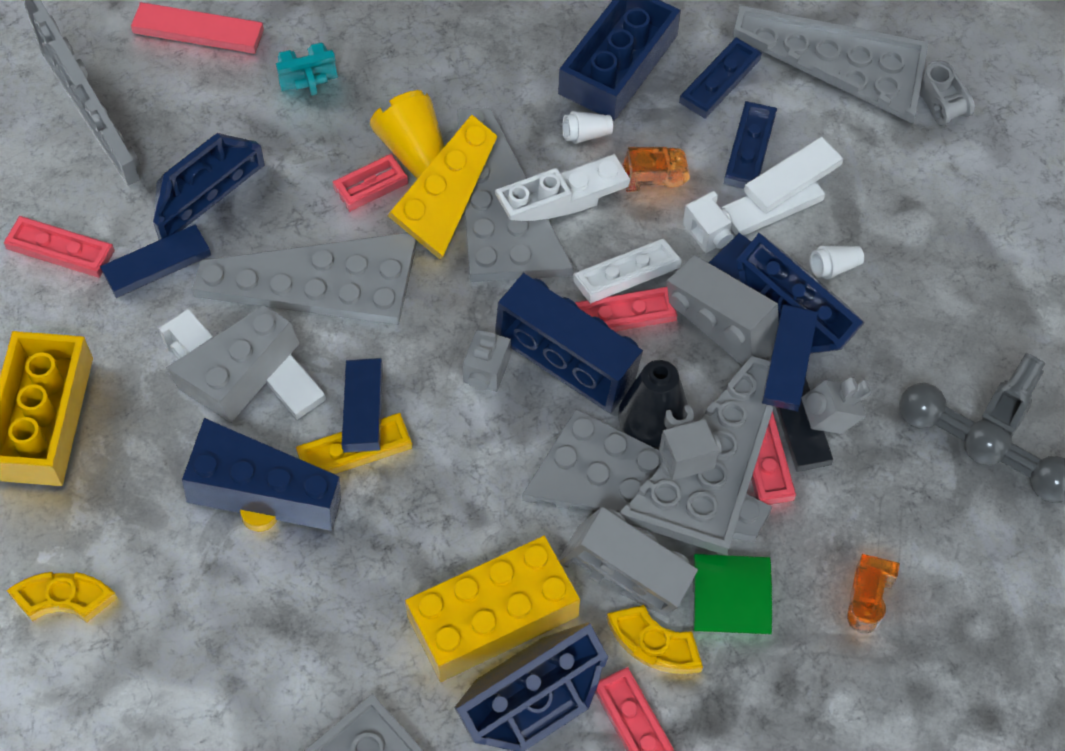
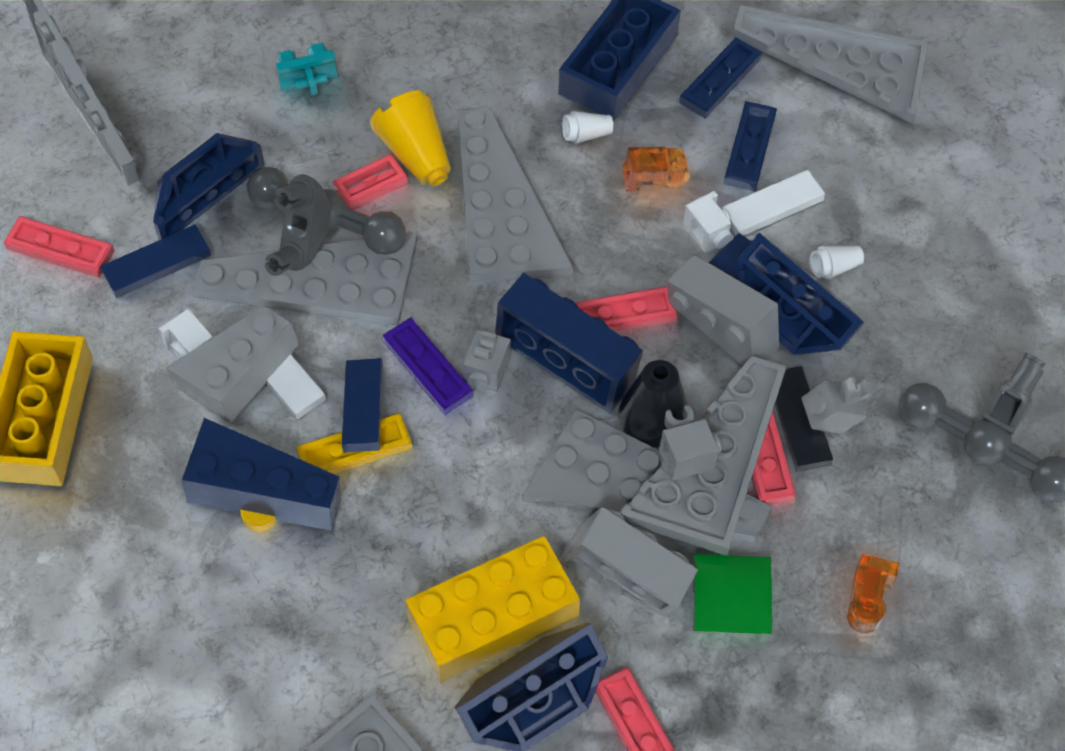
(62, 593): yellow tile -> none
(197, 27): coral tile -> none
(314, 213): none -> dark grey connector
(427, 366): none -> dark purple tile
(442, 191): yellow wing -> none
(558, 194): white slope -> none
(627, 270): white tile -> none
(654, 644): yellow tile -> none
(790, 358): dark blue tile -> none
(793, 175): white tile -> none
(945, 93): light grey piece -> none

